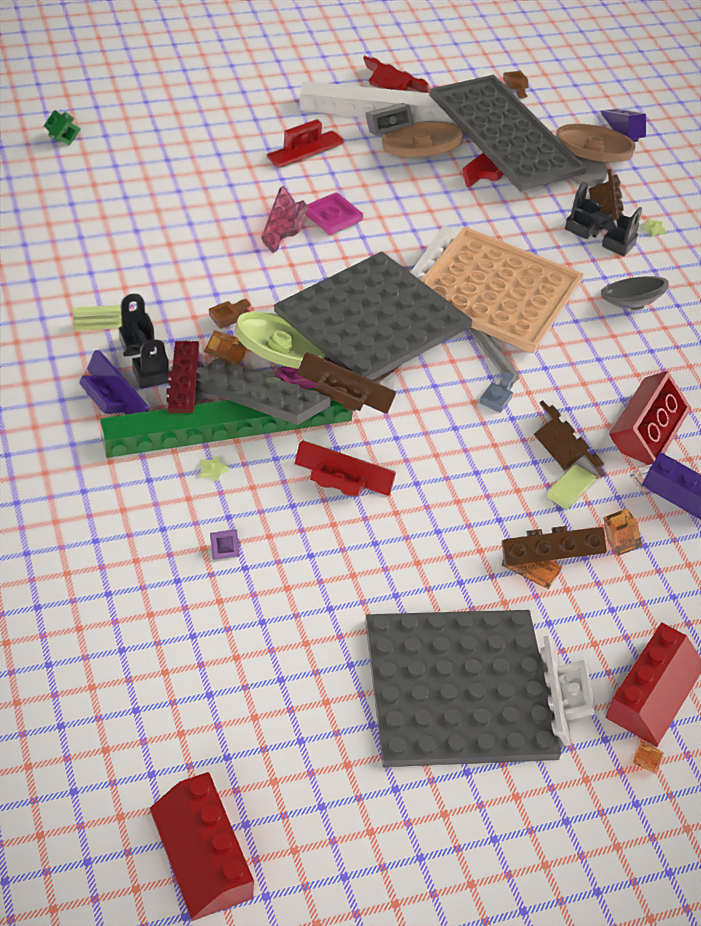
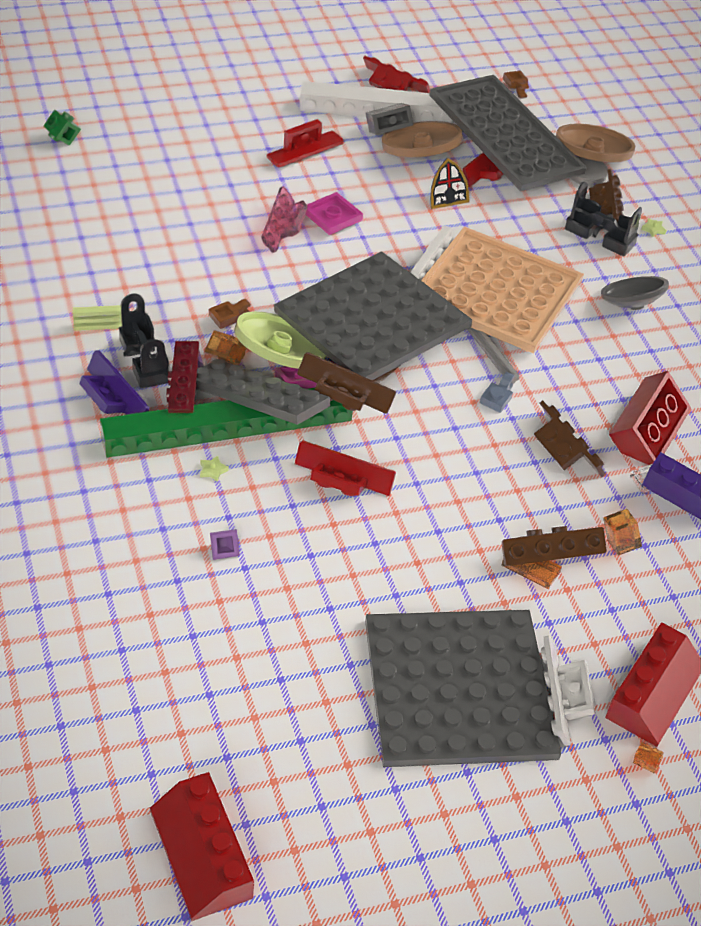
(448, 186): none -> shield
(571, 487): yellowish green tile -> none
(626, 122): dark purple slope -> none

